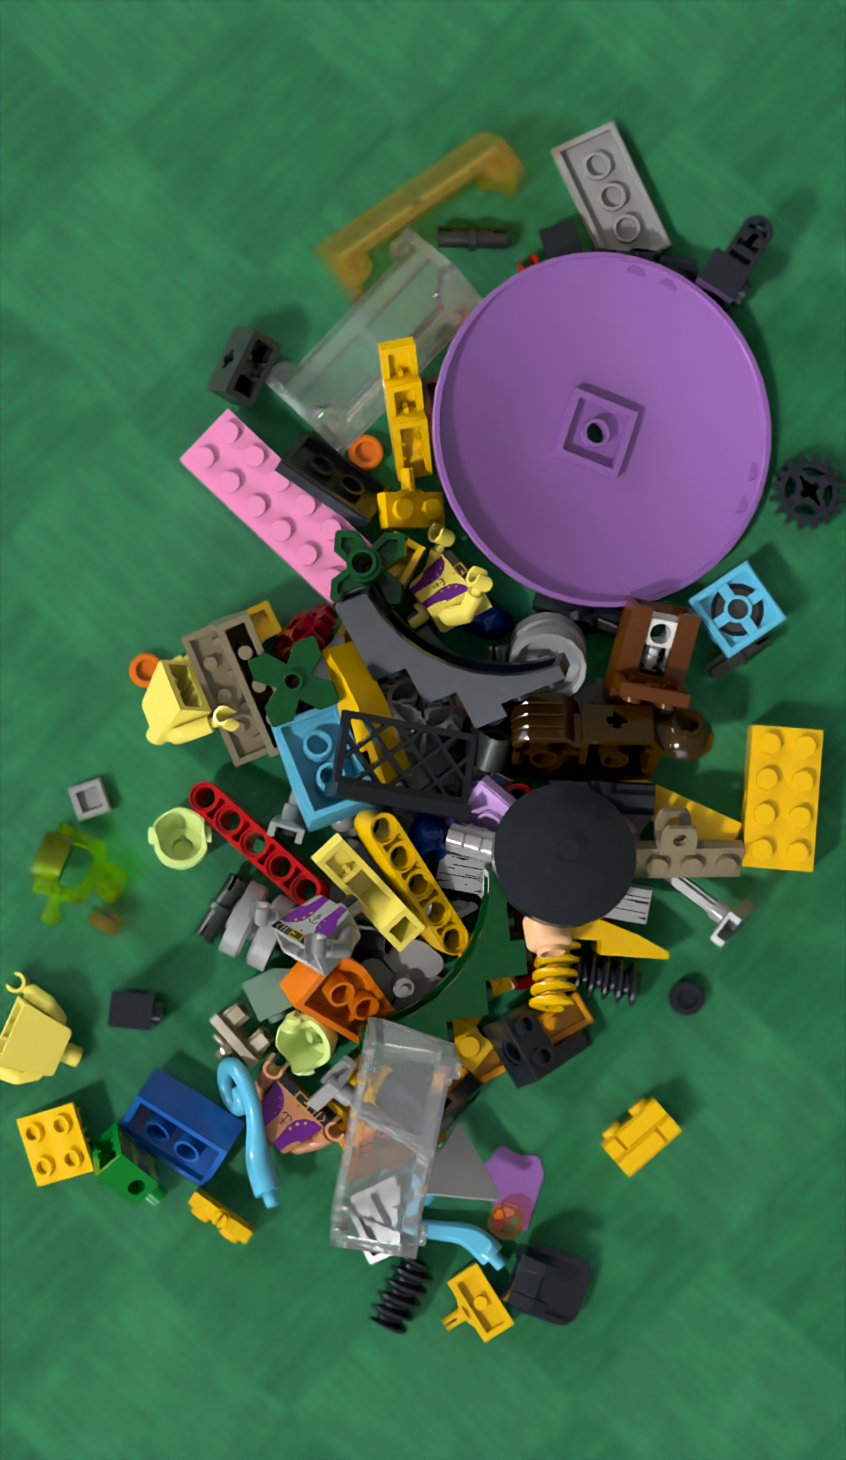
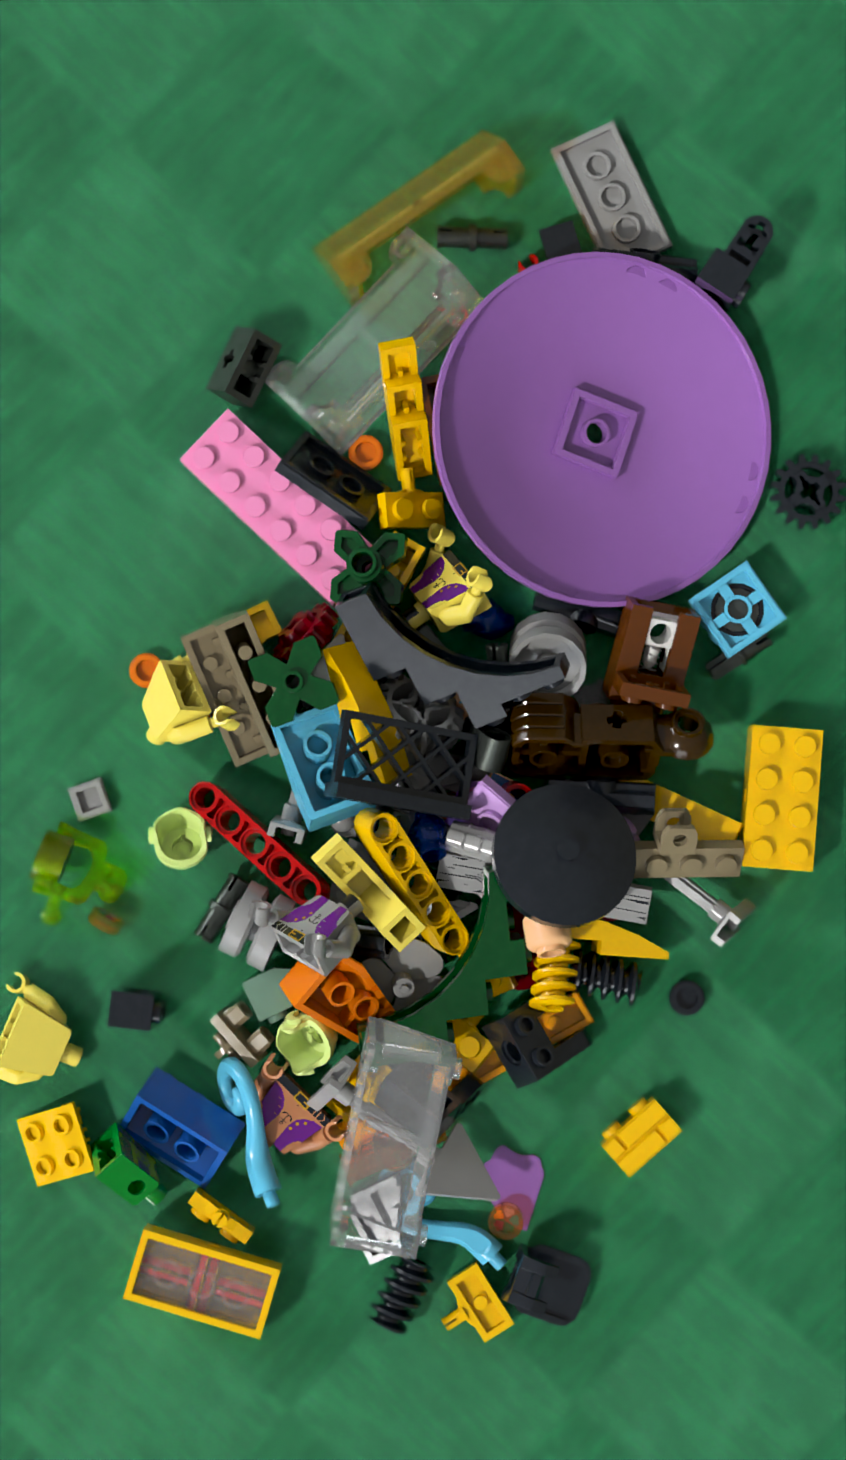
(202, 1281): none -> clear brick

